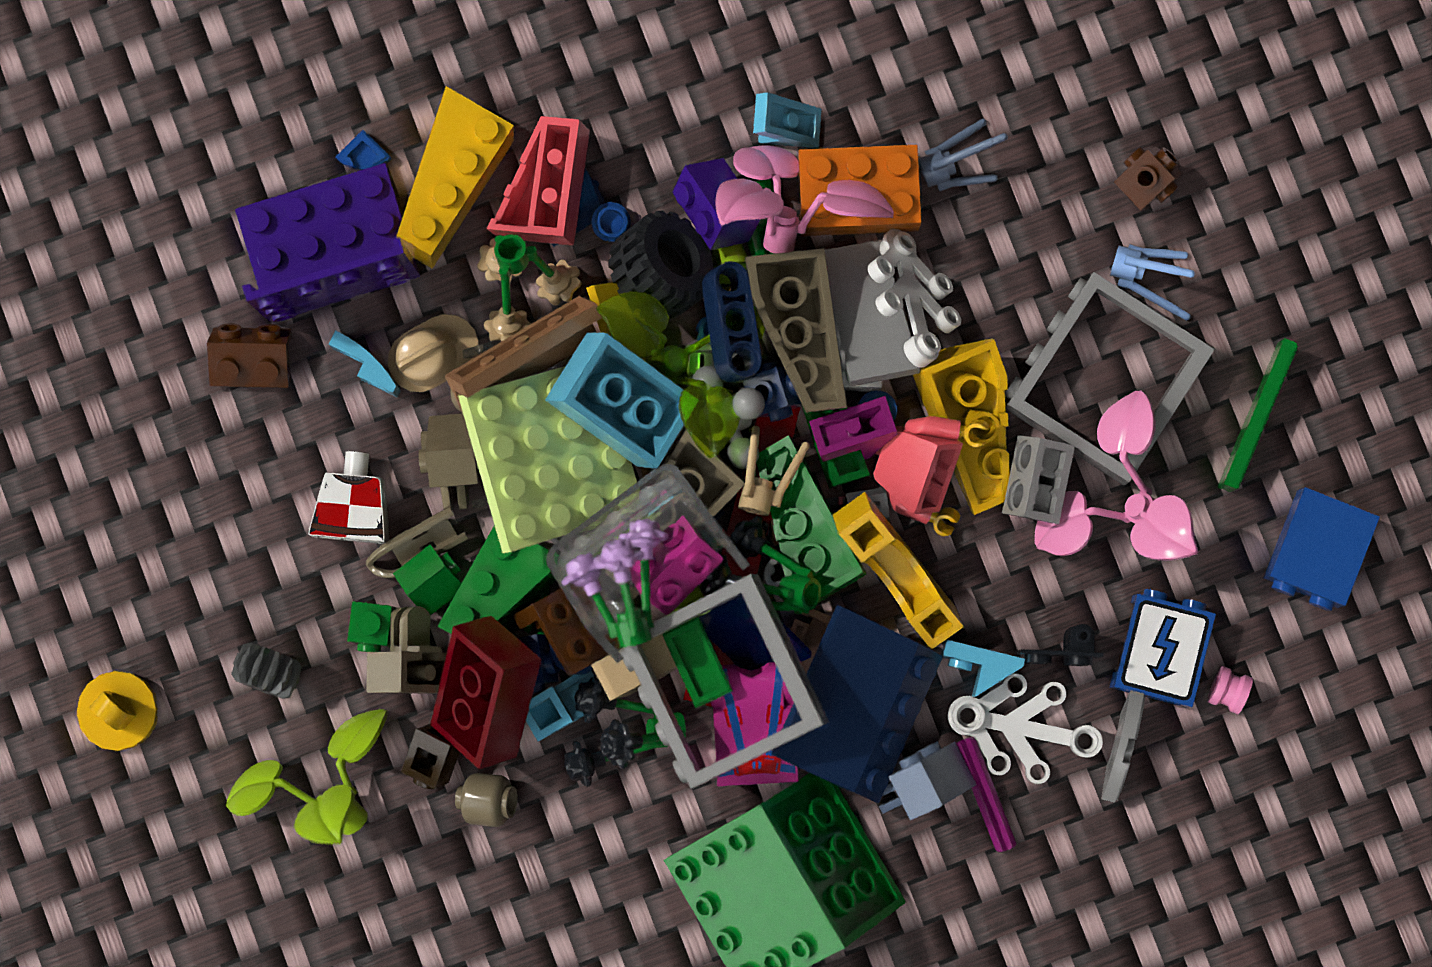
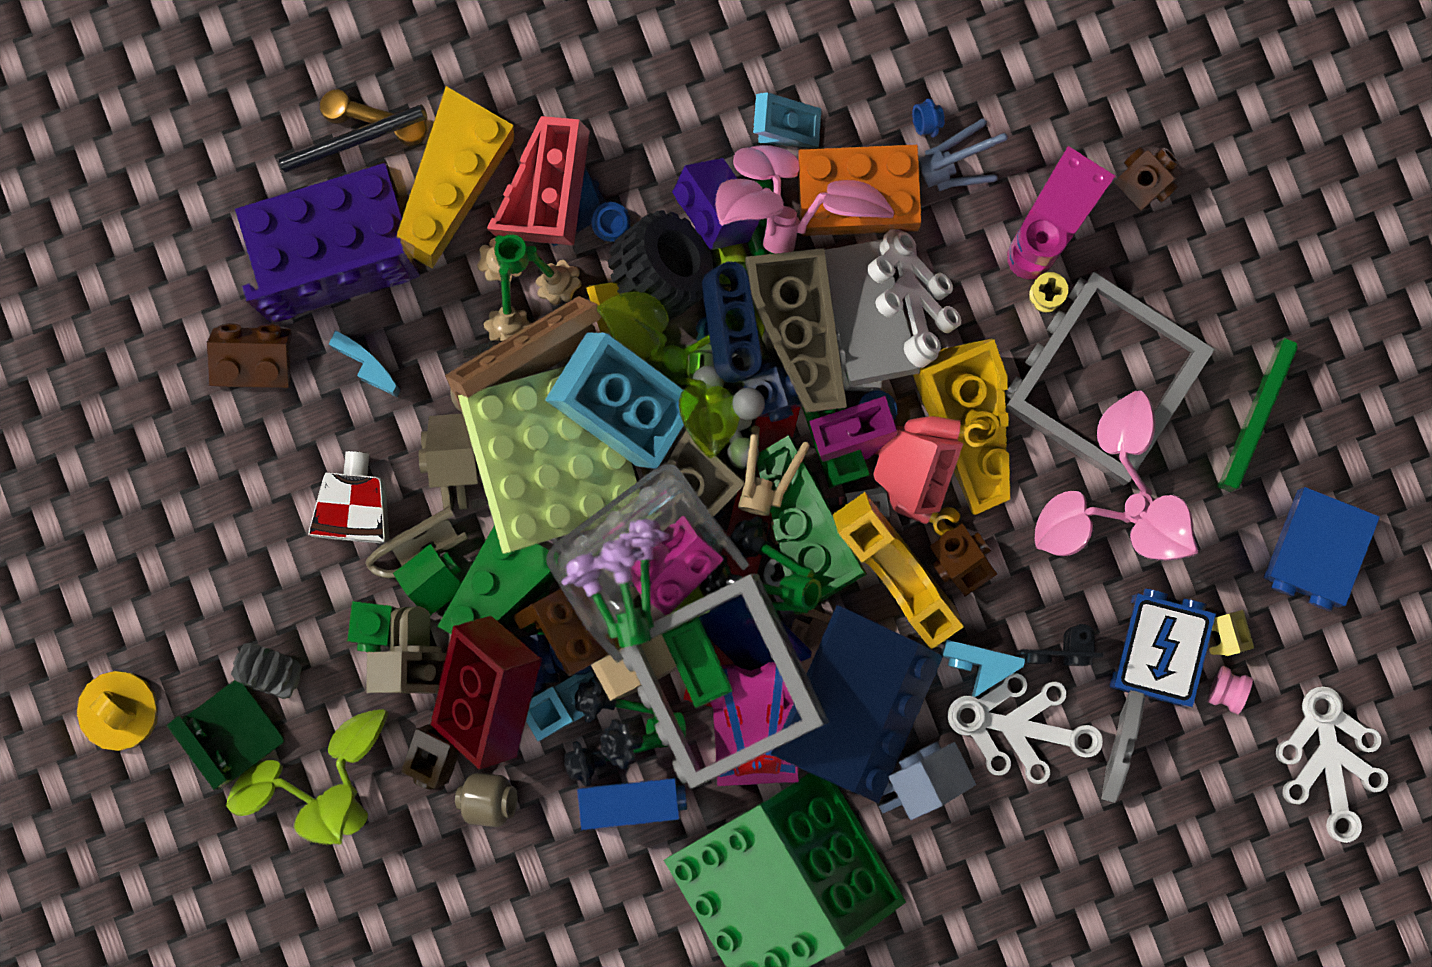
(226, 735): none -> dark green bracket
(338, 108): none -> pearl gold bar
(353, 138): none -> black bar
(362, 153): blue tile -> none
(430, 352): tan piece -> none
(631, 803): none -> blue brick
(928, 118): none -> blue plate
(963, 559): none -> reddish brown brick
(987, 796): magenta axle -> none
(1038, 479): light grey brick -> none
(1057, 214): none -> dark pink piece
(1059, 286): none -> light yellow bush
(1131, 264): light blue plant -> none
(1233, 634): none -> light yellow tile
(1331, 756): none -> white plant

